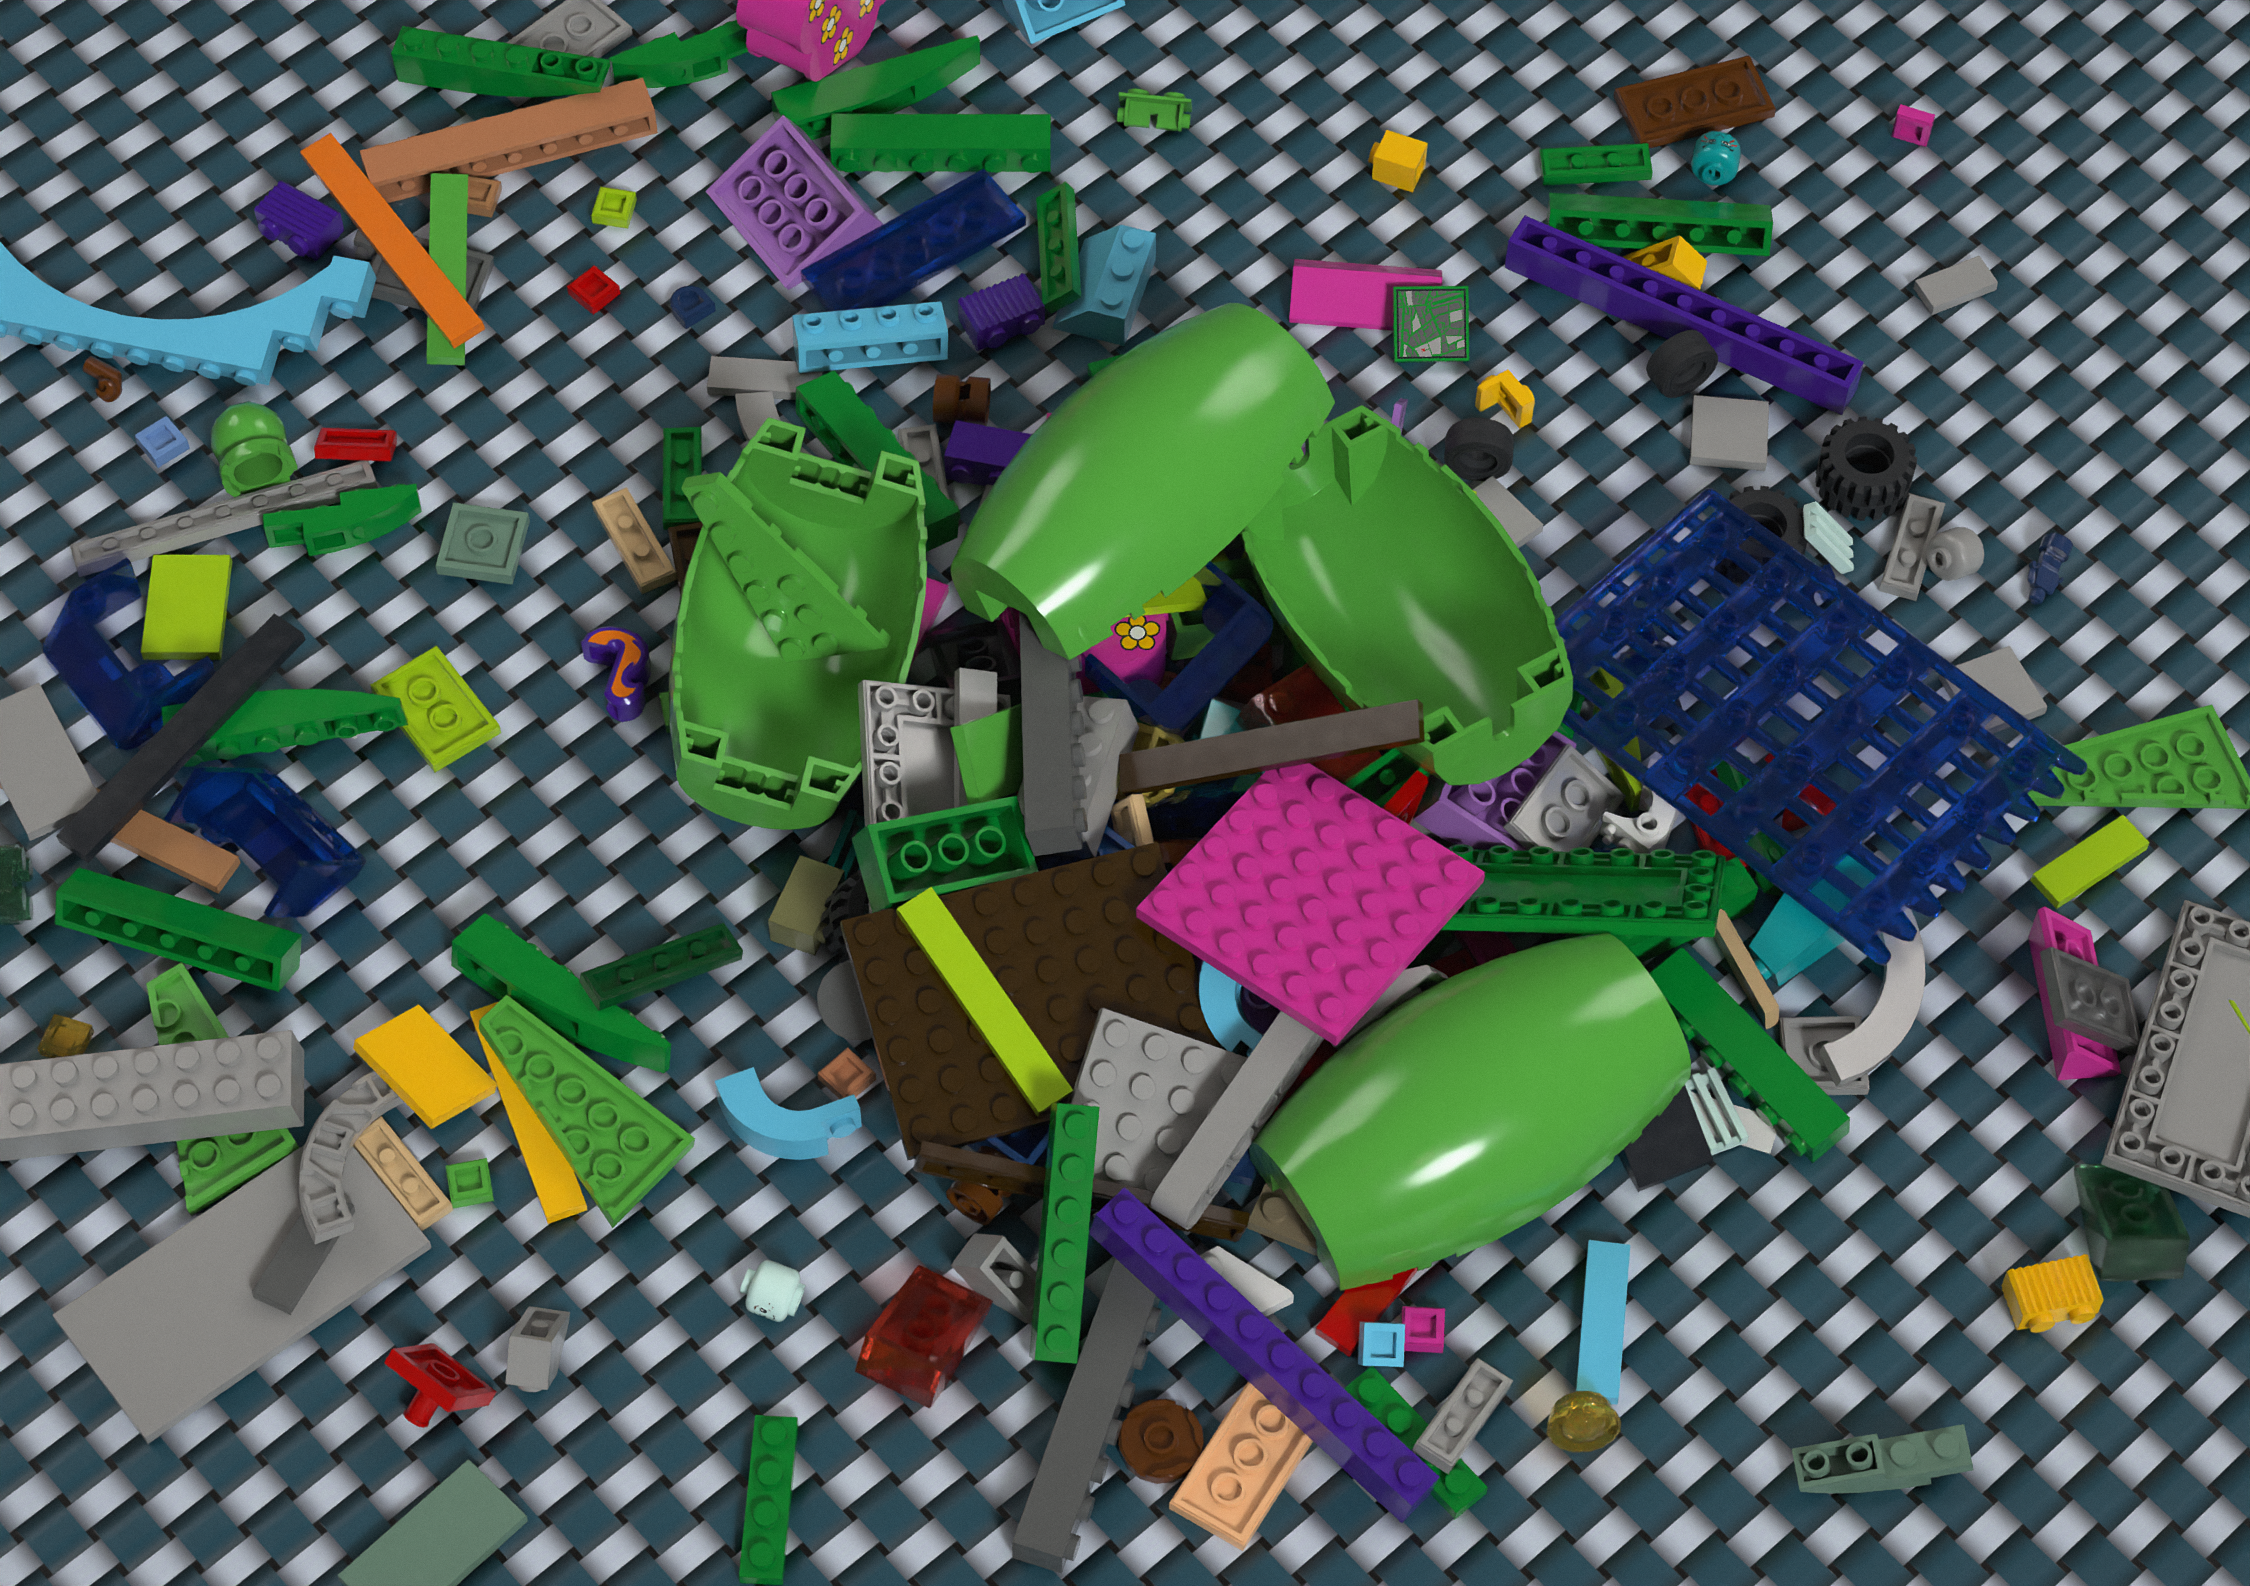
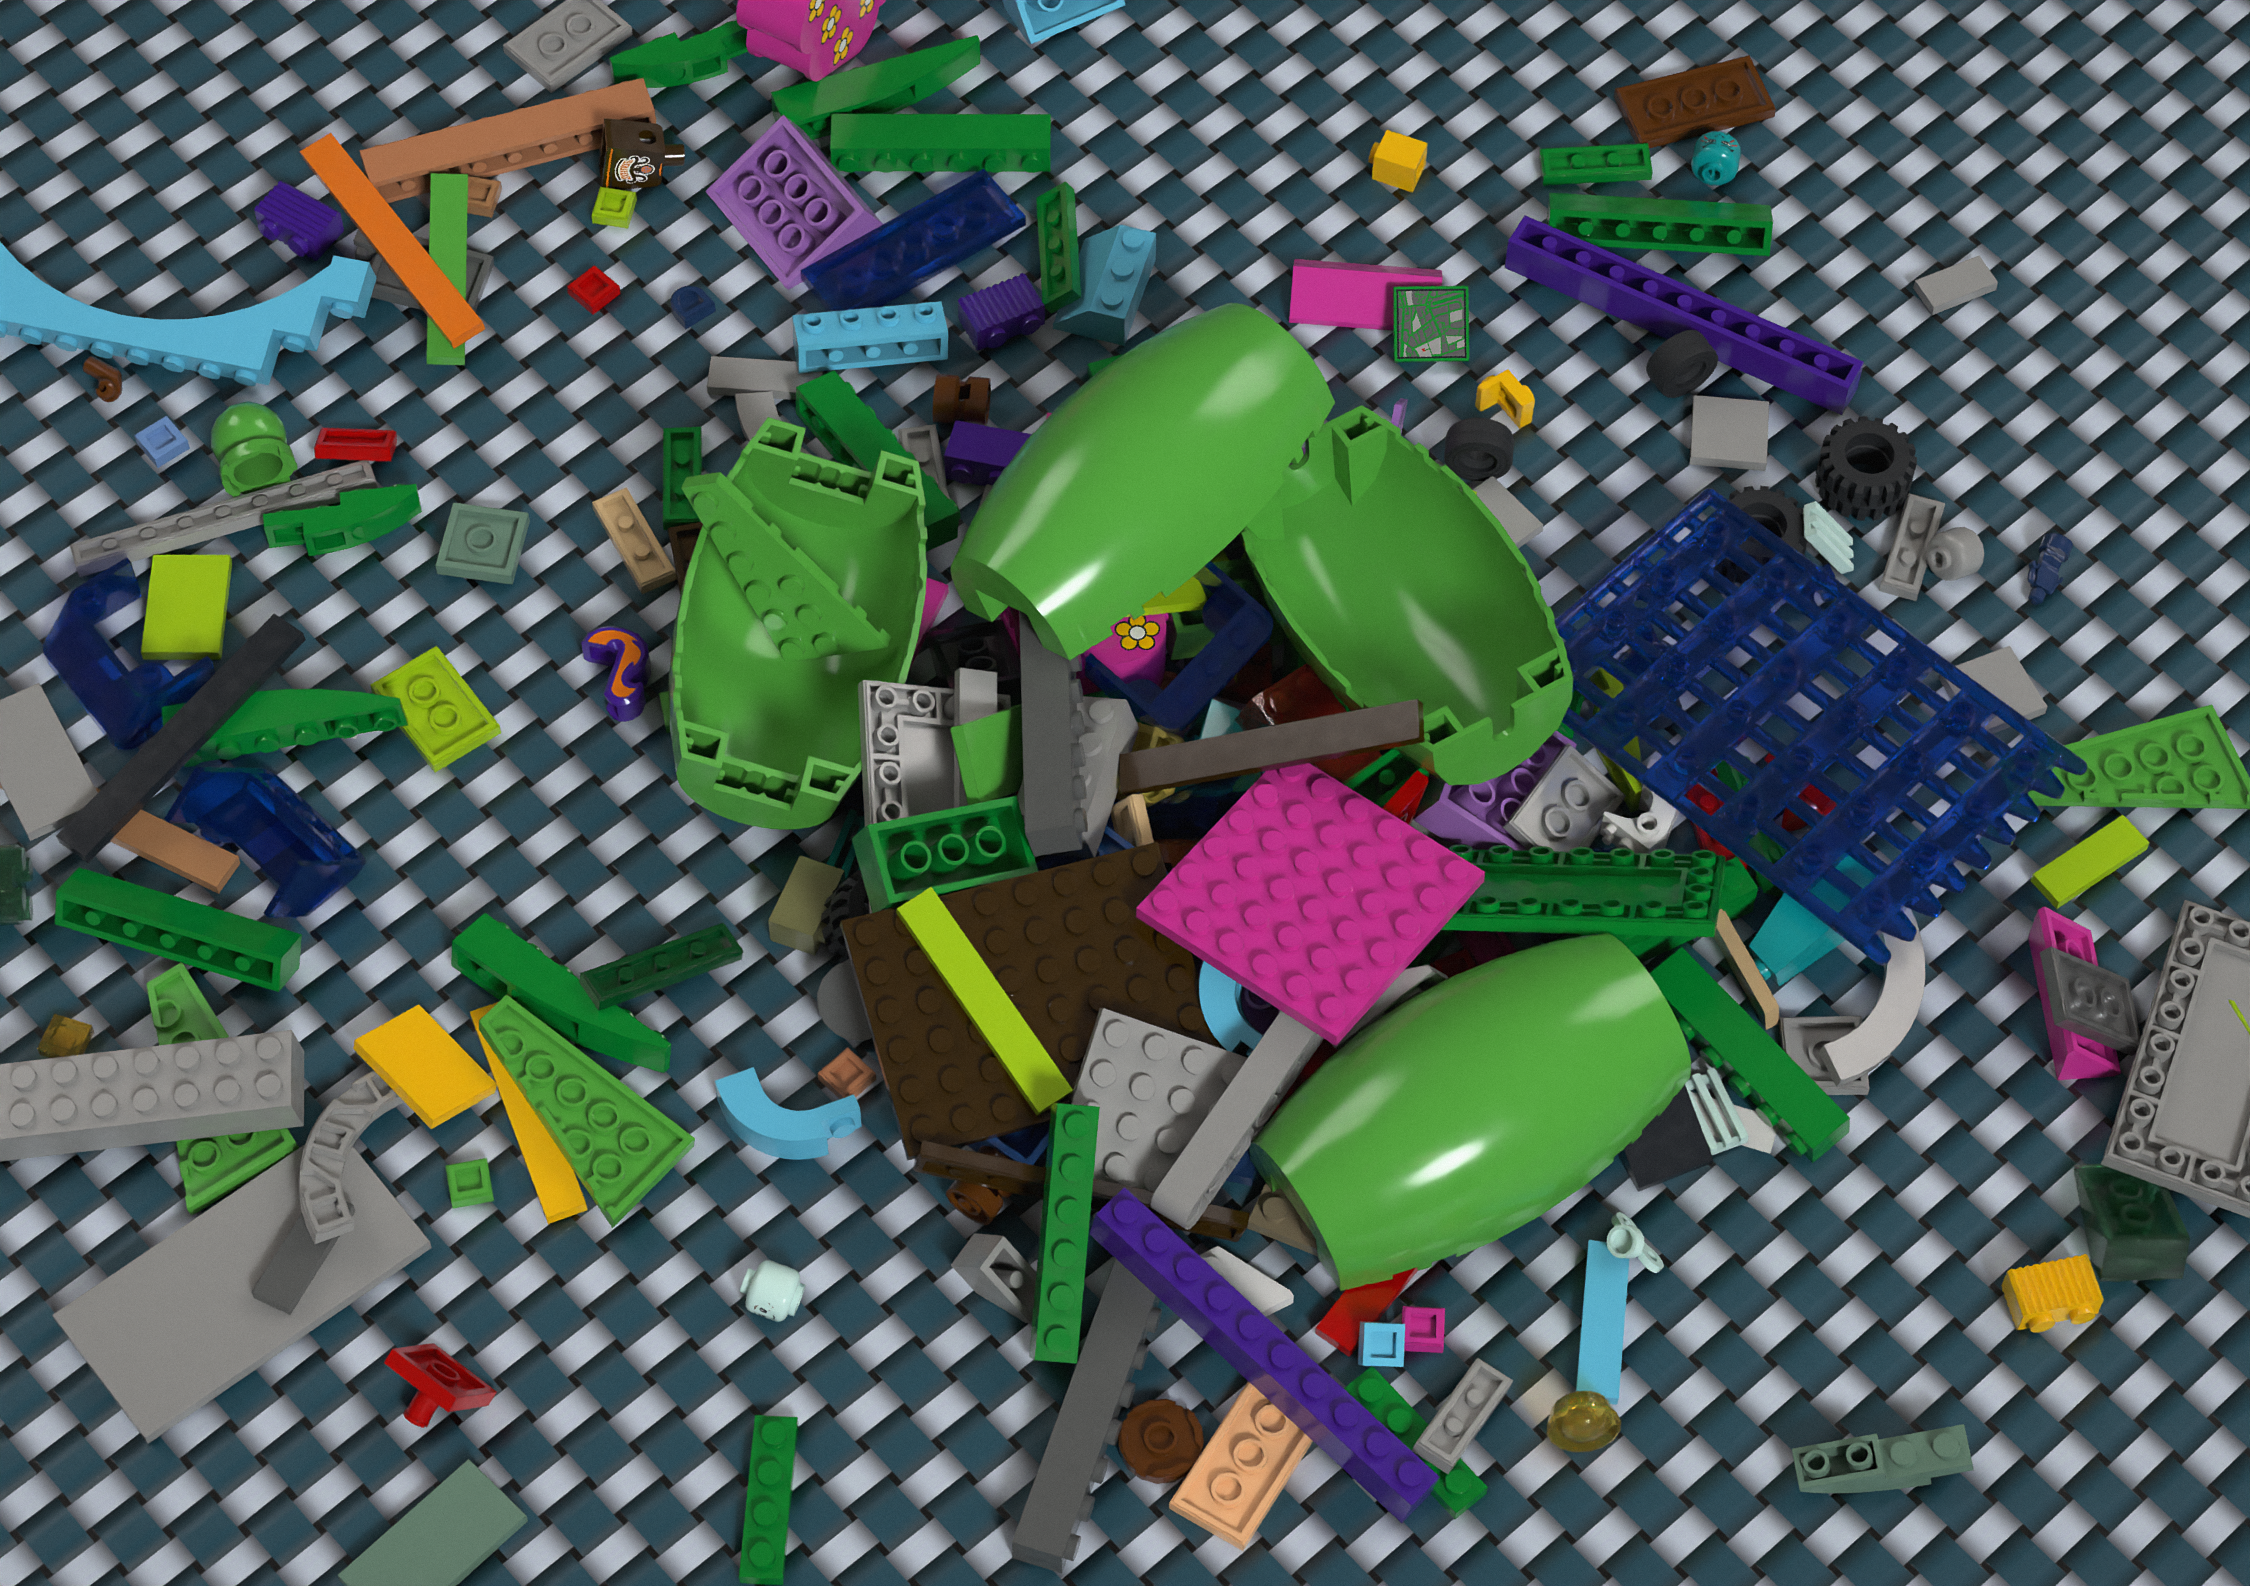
(402, 1174): tan tile -> none
(493, 66): green slope -> none
(536, 1348): light grey slope -> none
(635, 154): none -> dark brown torso
(922, 1336): clear red slope -> none
(1167, 108): bright green hinge -> none
(1628, 1242): none -> light aqua piece
(1673, 259): yellow slope -> none
(1913, 125): dark pink tile -> none

